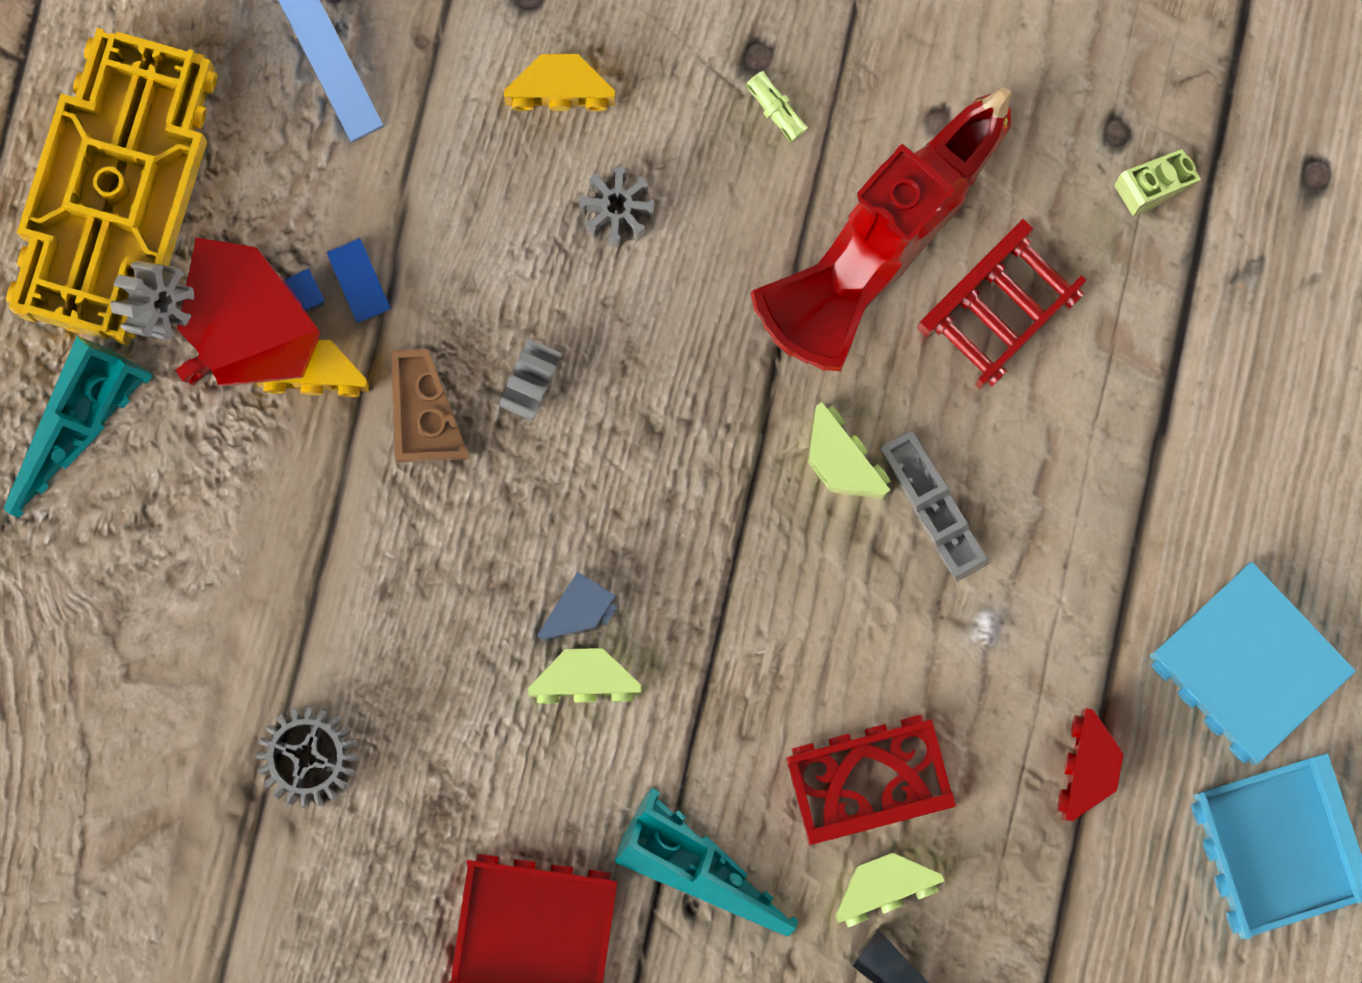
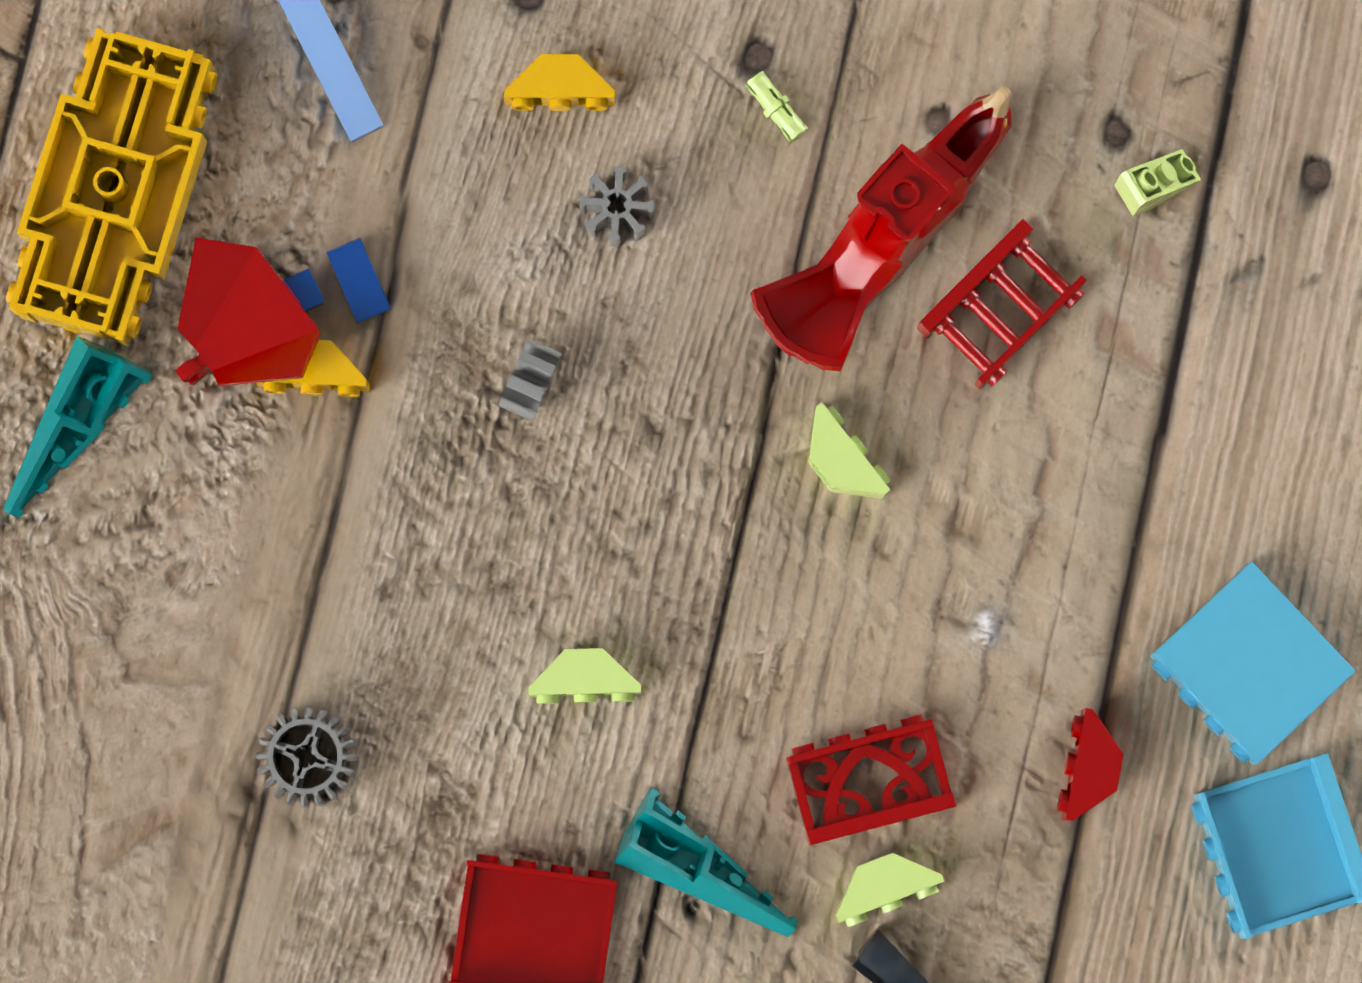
(152, 300): light grey gear -> none
(421, 411): medium nougat wing -> none
(579, 610): sand blue slope -> none
(934, 505): light grey slope -> none

